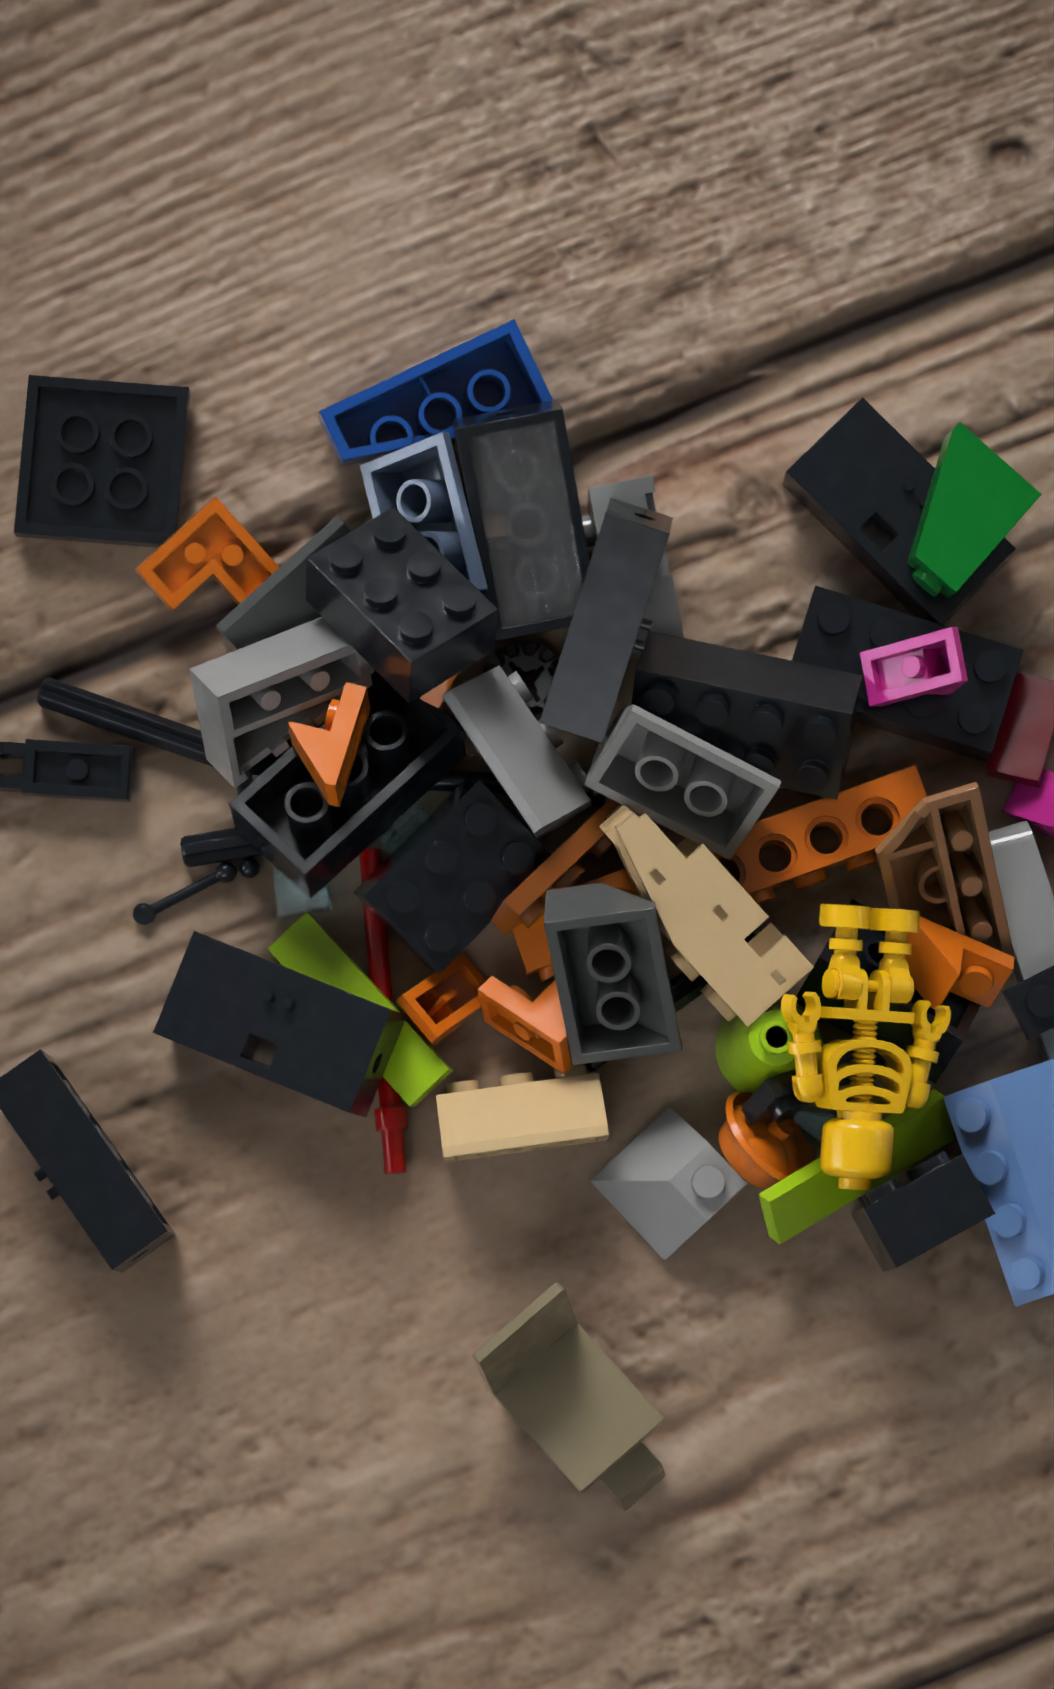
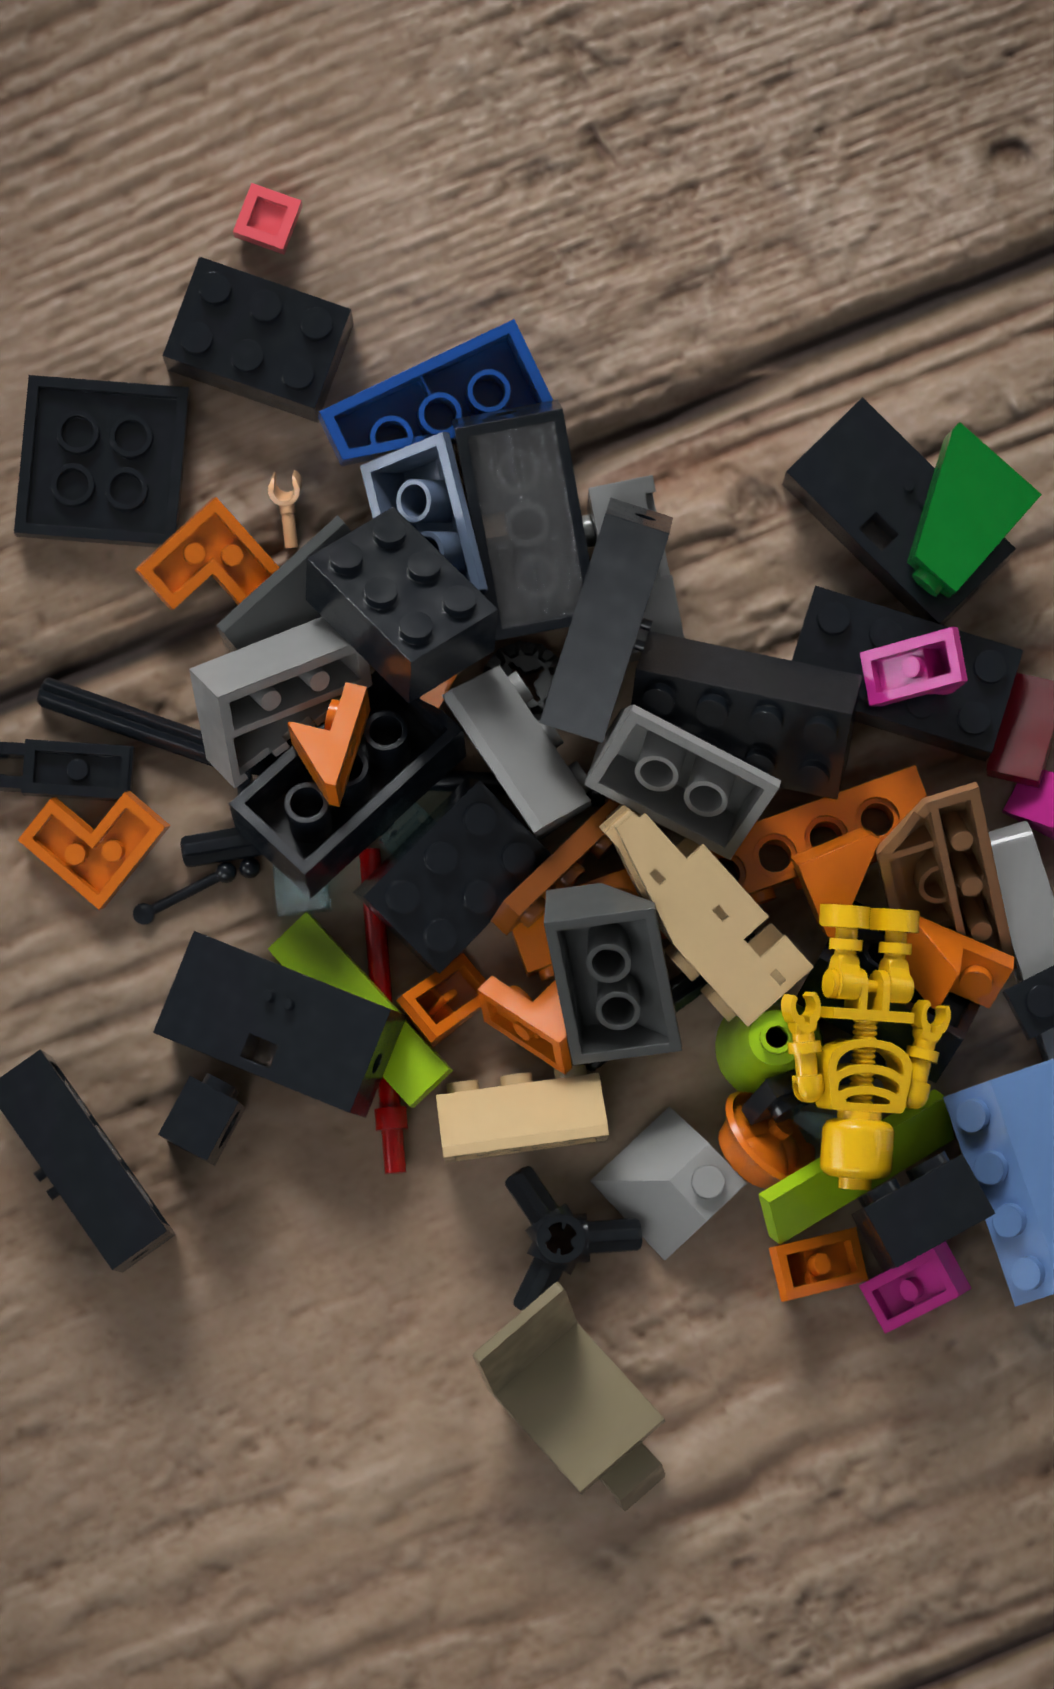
(99, 858): none -> orange plate
(203, 1117): none -> black brick
(258, 339): none -> black brick
(267, 218): none -> coral plate
(286, 504): none -> light nougat hand
(590, 1237): none -> black bush
(818, 1264): none -> orange slope
(835, 870): none -> orange slope
(915, 1287): none -> dark pink slope

